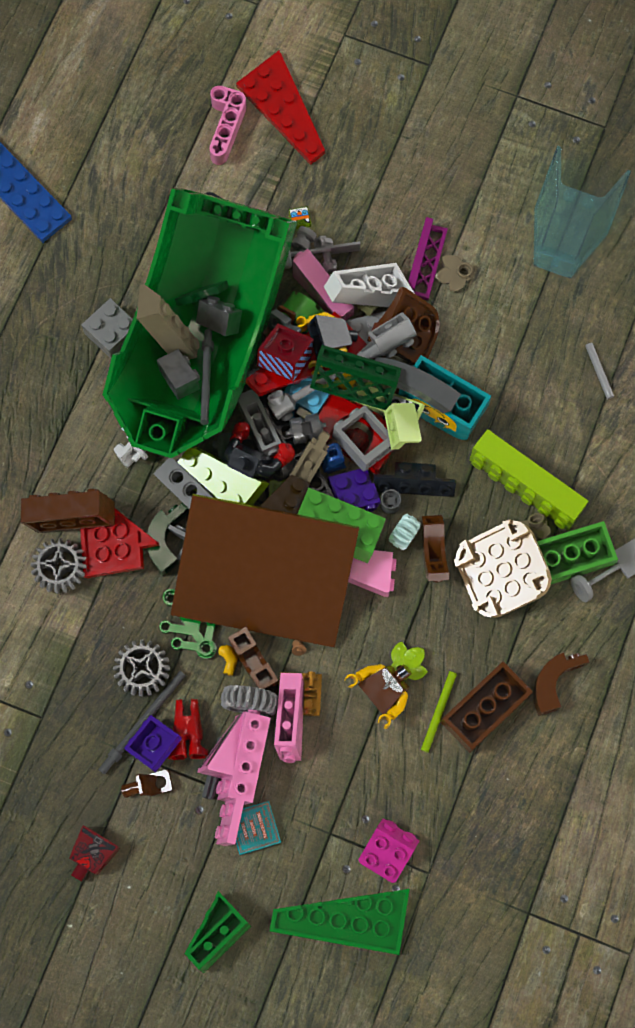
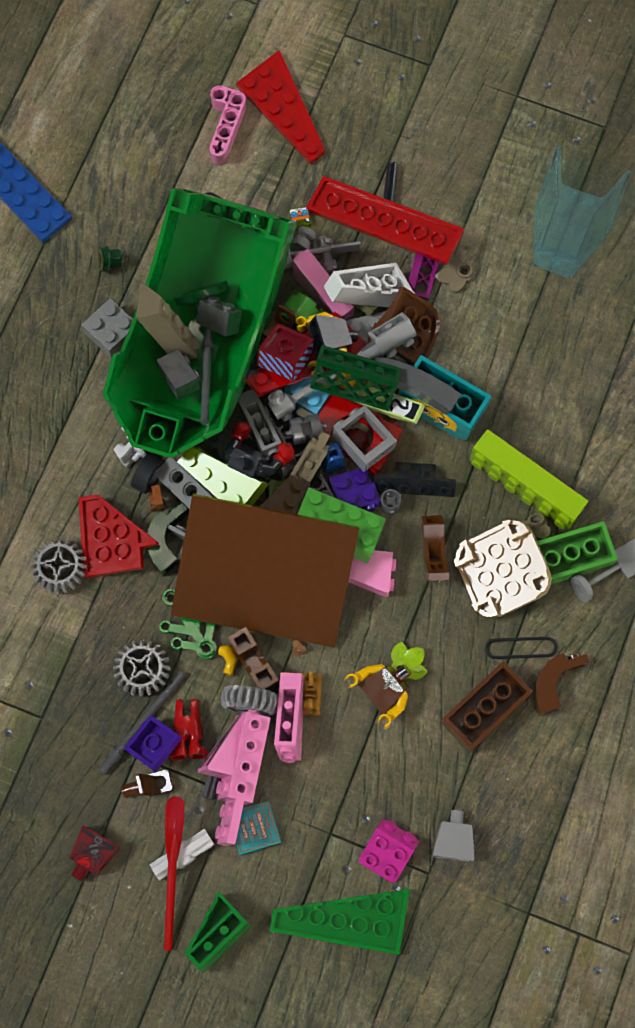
(67, 511): reddish brown brick -> none
(109, 258): none -> dark green piece
(143, 476): none -> black tyre
(156, 499): none -> dark orange plate
(173, 836): none -> red piece
(188, 851): none -> white piece
(278, 317): dark grey plate -> none
(385, 220): none -> red plate
(390, 181): none -> black axle
(402, 424): yellowish green panel -> none
(404, 532): light aqua gear -> none
(438, 711): lime bar -> none
(454, 839): none -> light grey torso
(521, 639): none -> black piece
(599, 371): light grey bar -> none

